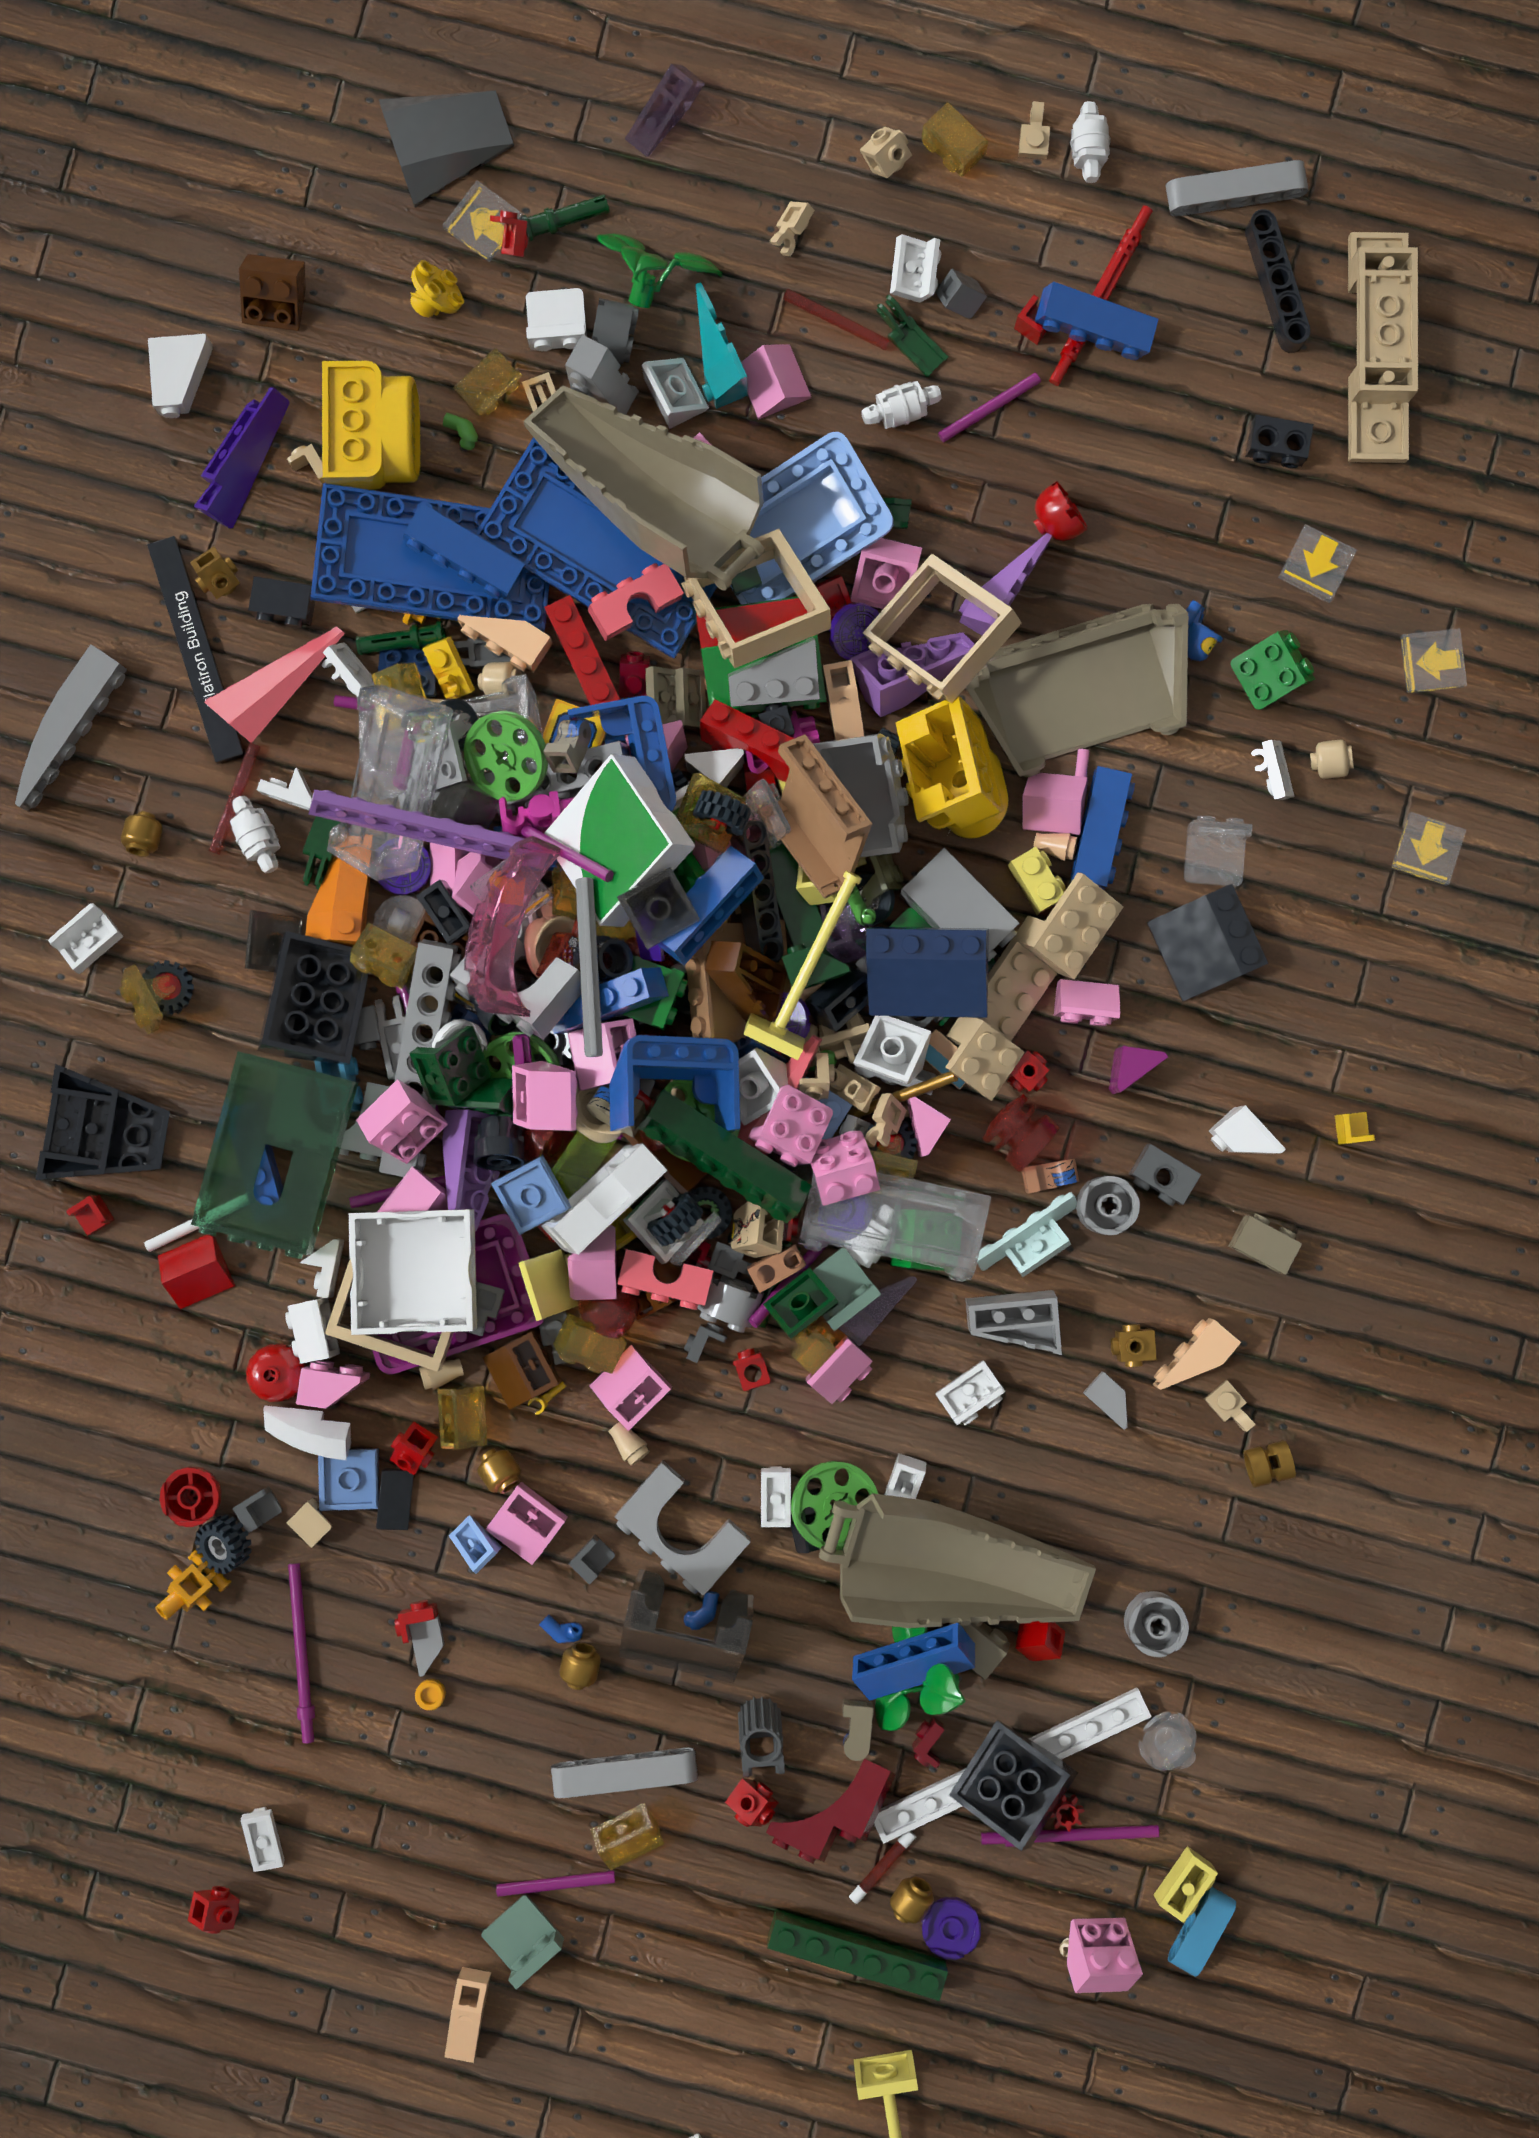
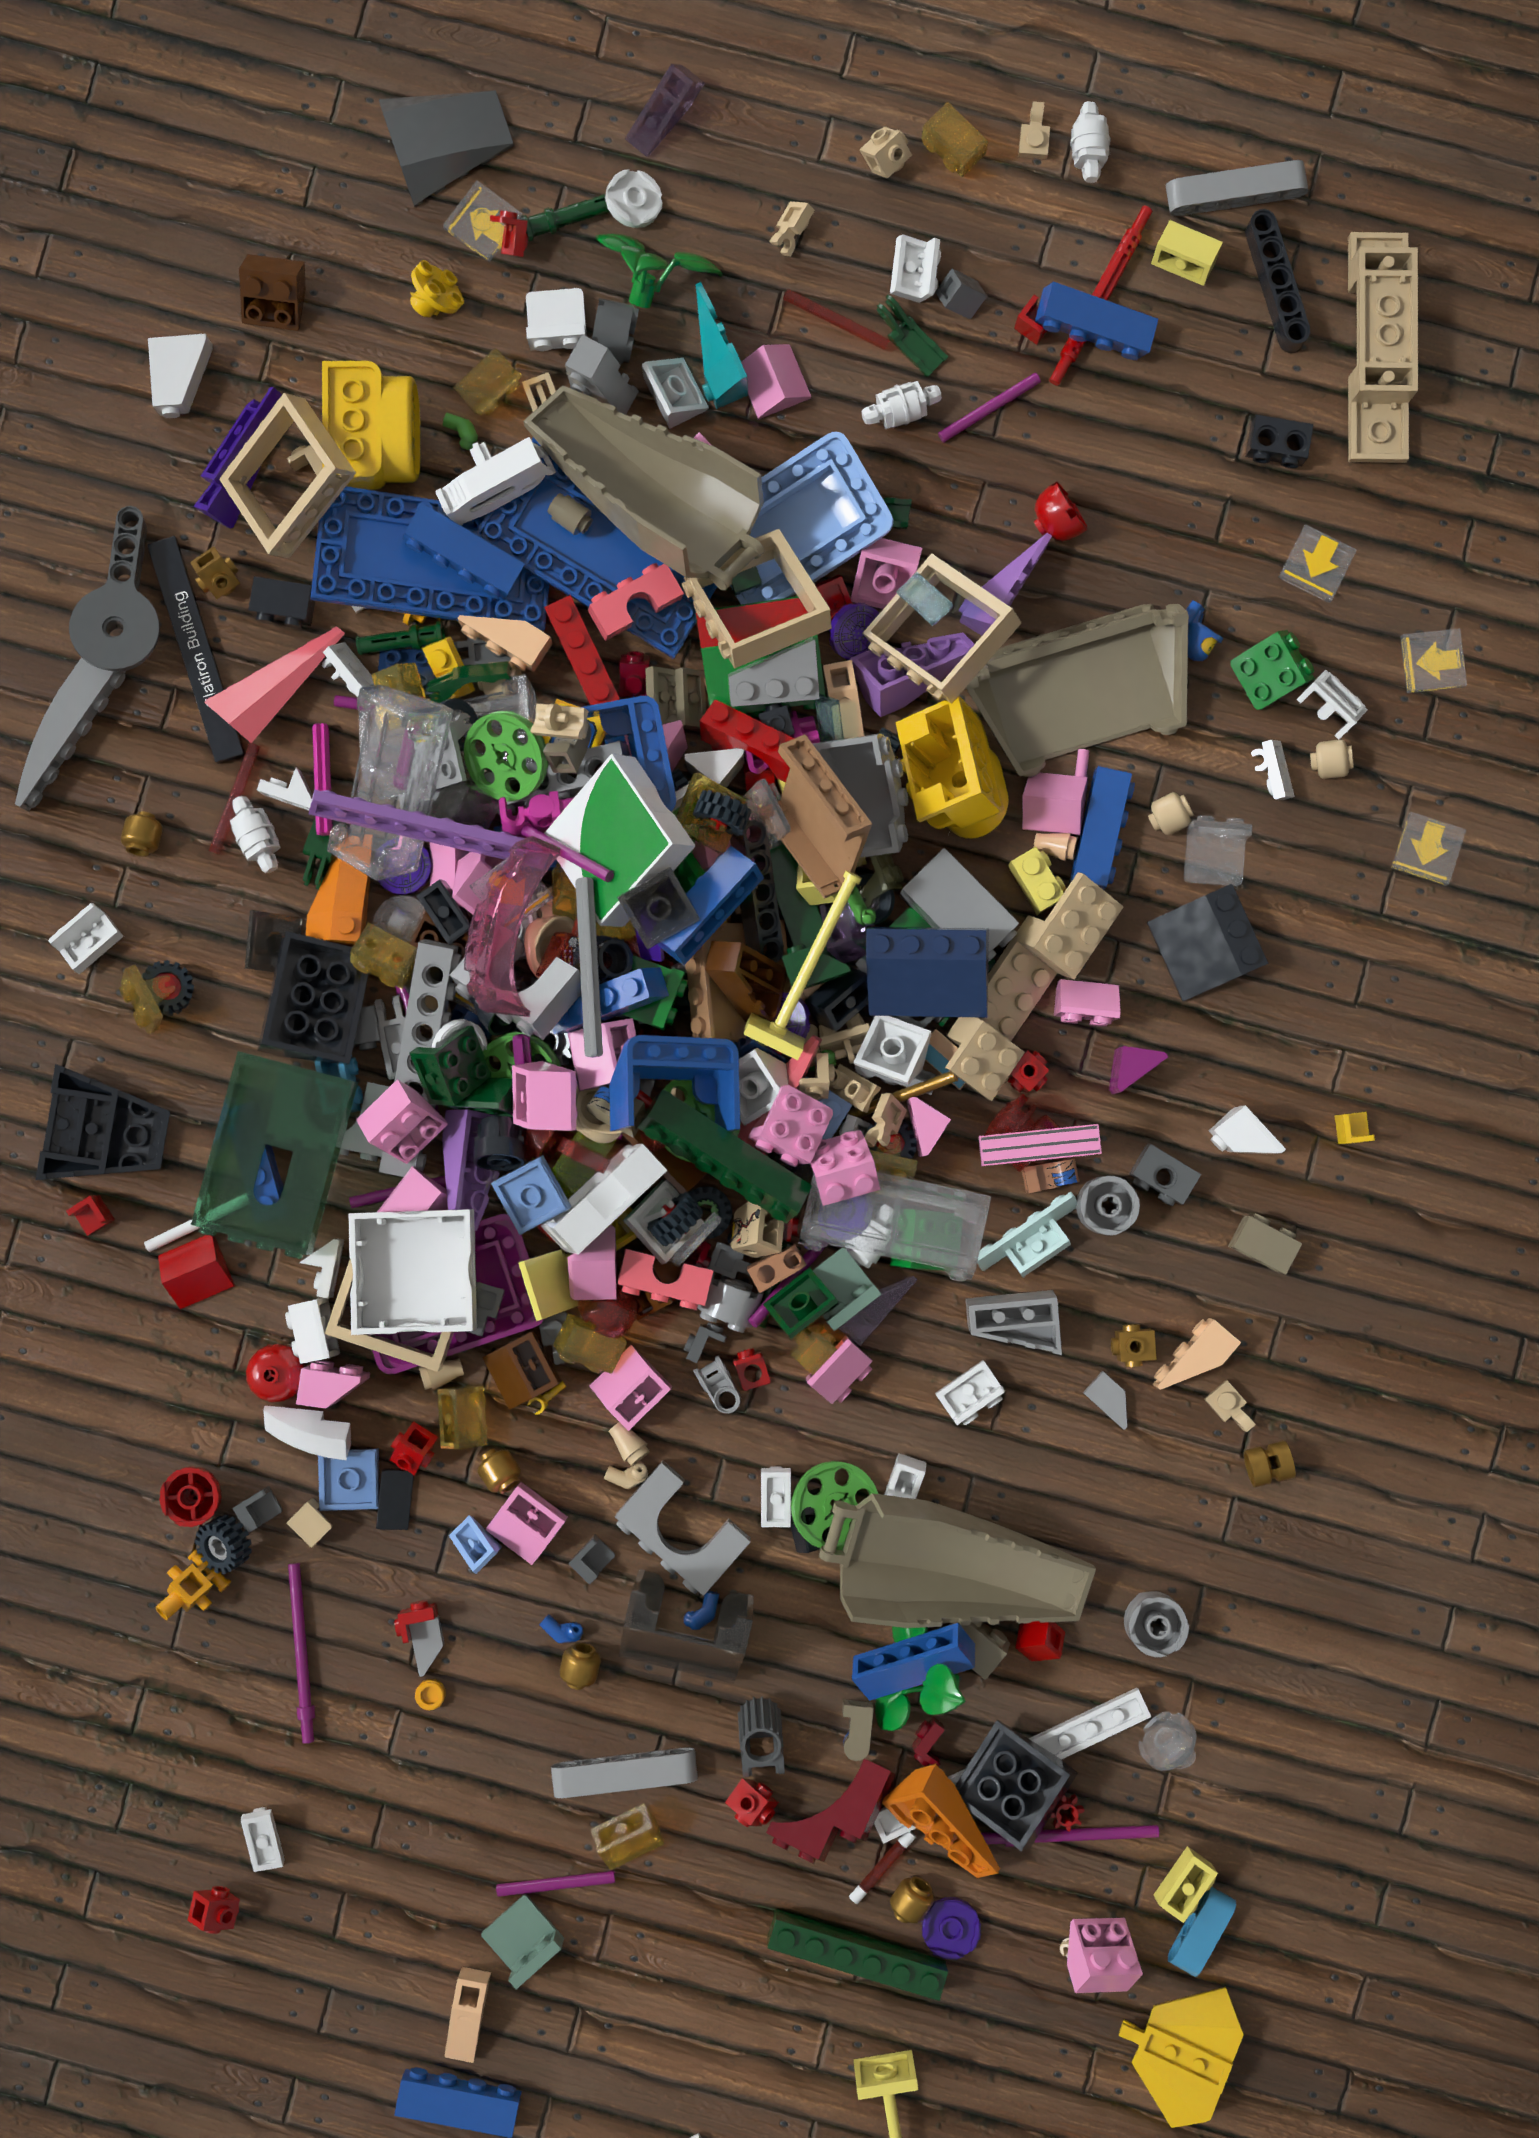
(117, 605): none -> dark grey beam
(315, 499): none -> tan window
(322, 774): none -> dark pink axle
(451, 682): none -> dark green arm
(458, 2102): none -> blue brick
(494, 480): none -> white piece
(560, 721): none -> tan hips
(570, 514): none -> dark tan brick
(583, 1154): none -> clear red beam
(627, 1478): none -> tan arm
(633, 198): none -> white tile
(718, 1383): none -> light grey piece
(829, 718): none -> clear light blue tile
(925, 599): none -> clear light blue tile
(936, 1808): none -> orange wedge
(1039, 1145): none -> bright pink tile
(1170, 813): none -> tan head
(1187, 2054): none -> yellow panel
(1188, 251): none -> light yellow brick
(1337, 699): none -> white window

